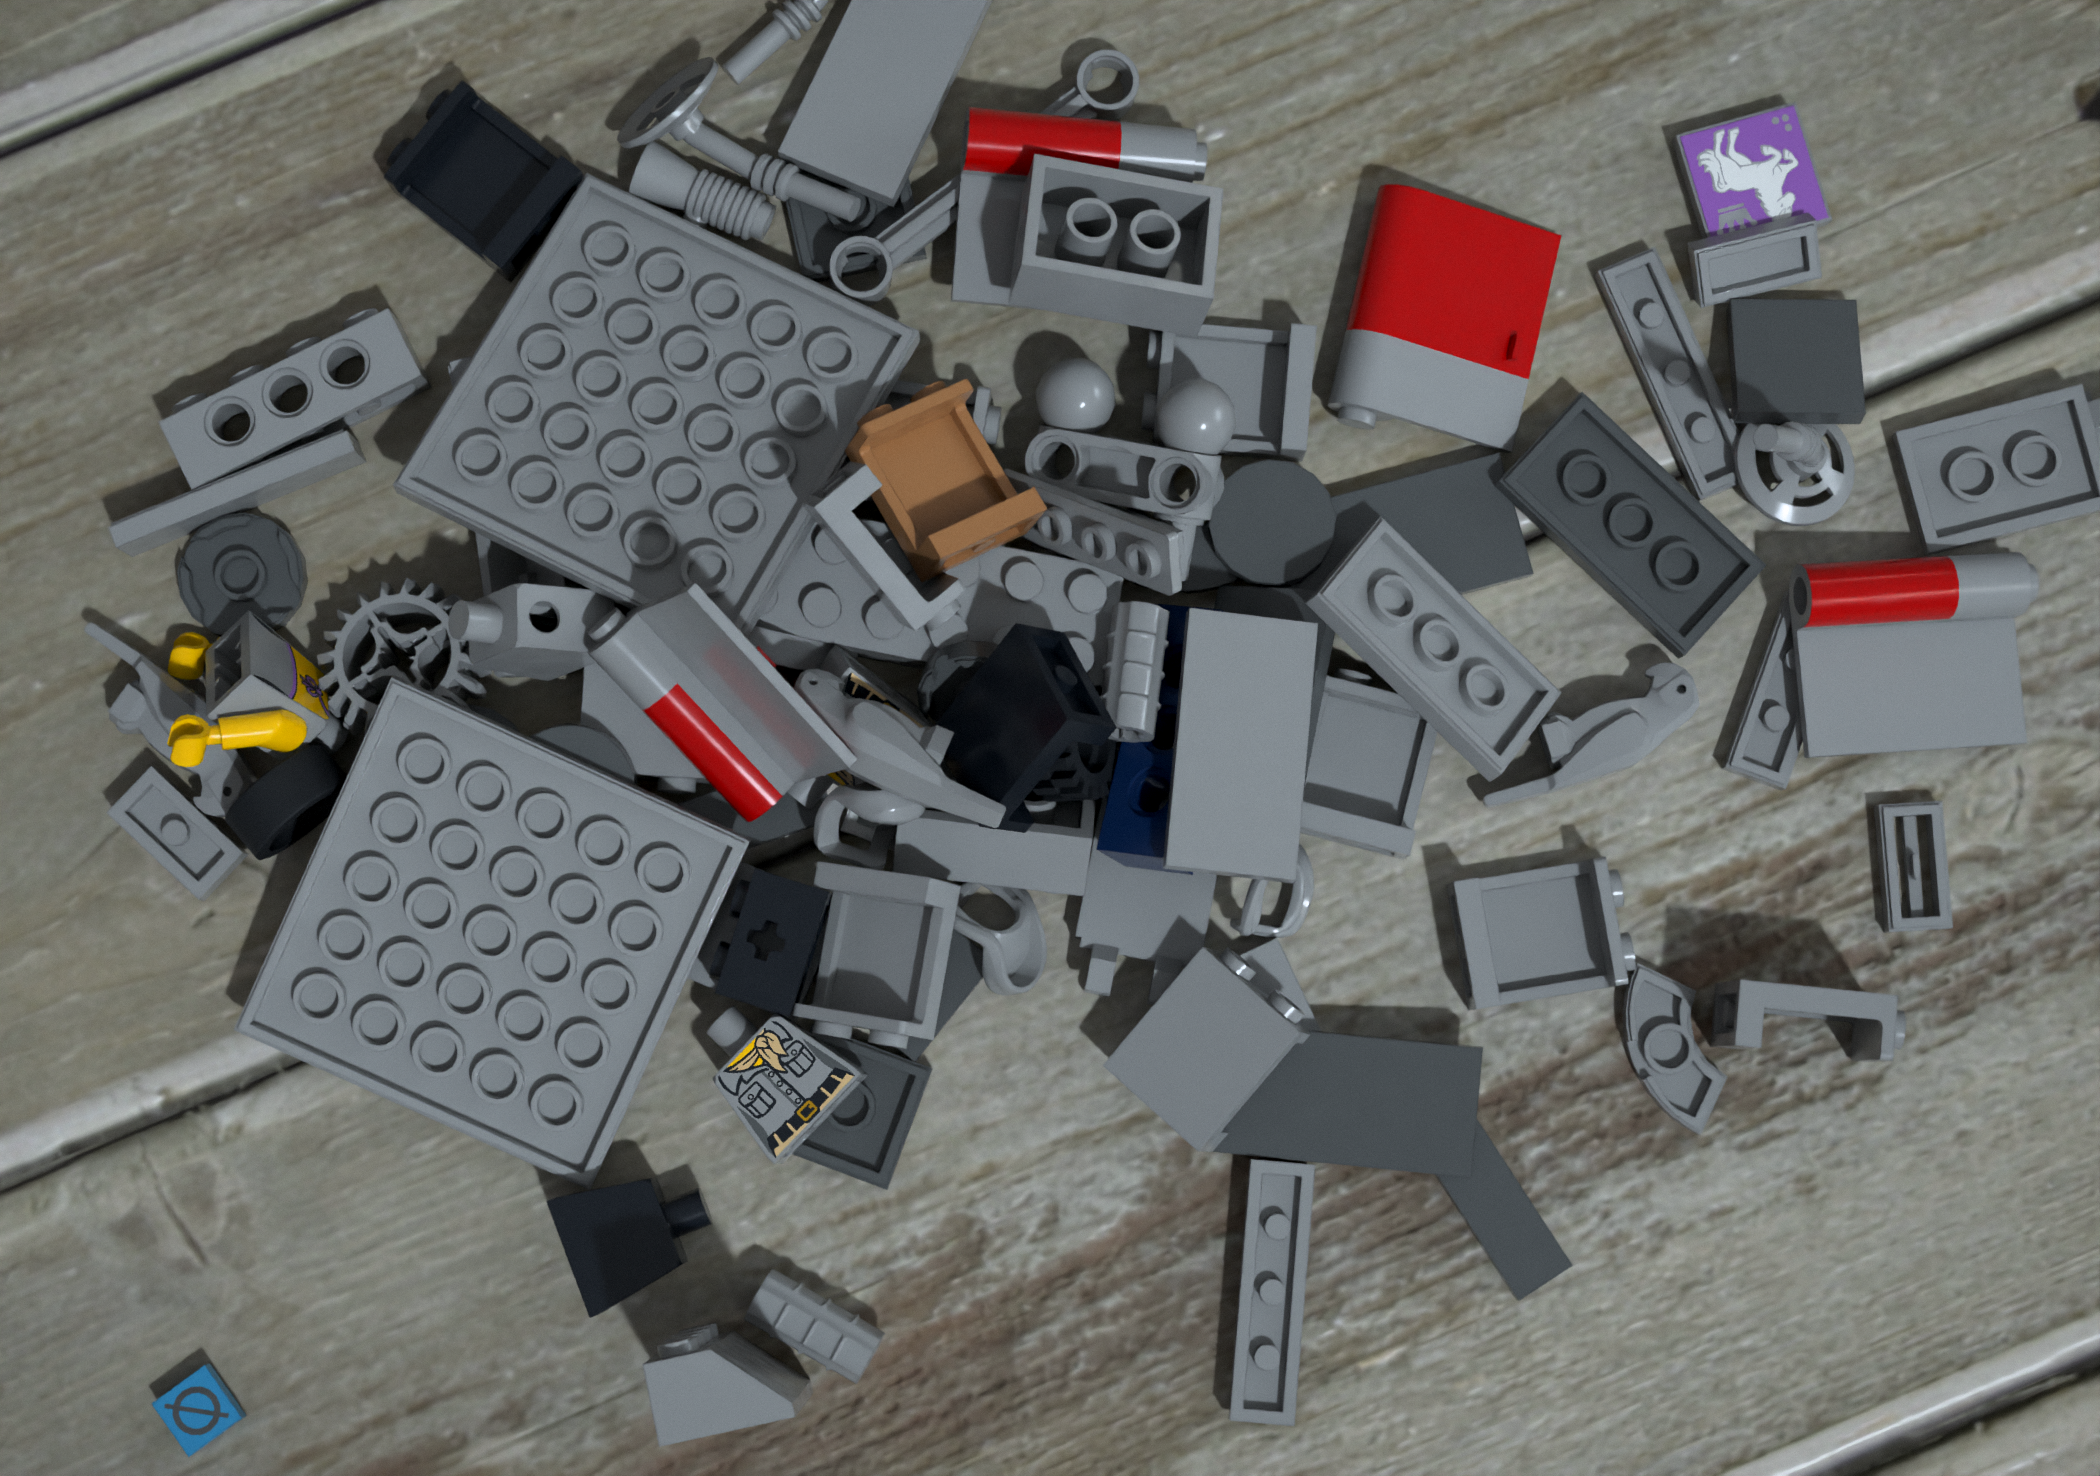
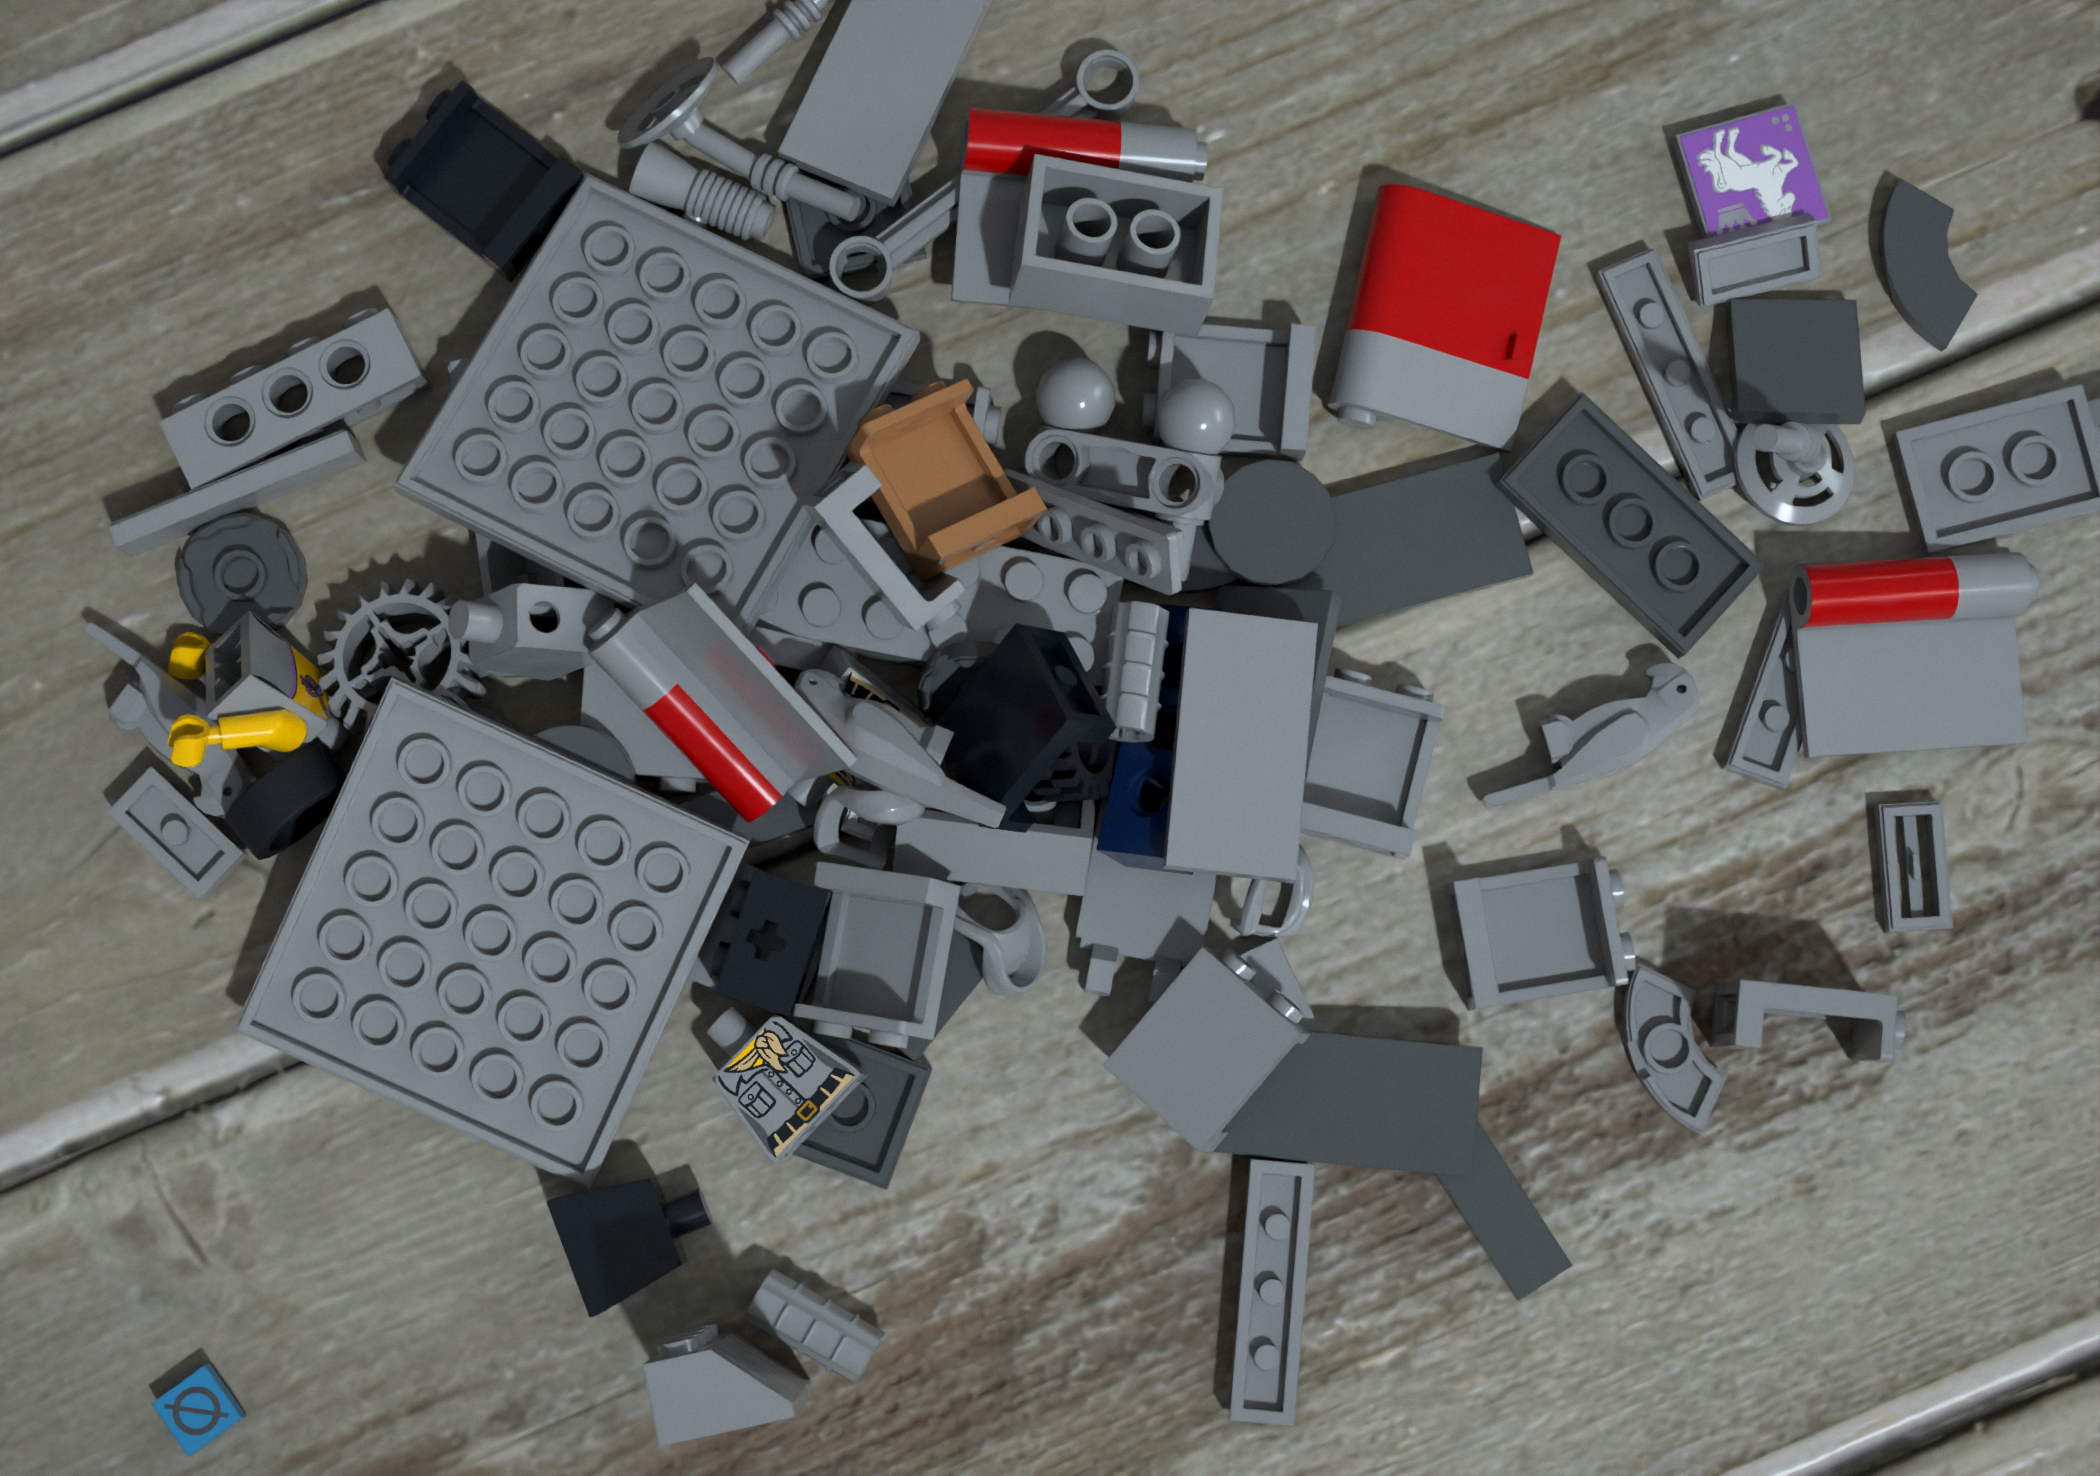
(1434, 649): light grey tile -> none
(1919, 265): none -> dark grey tile

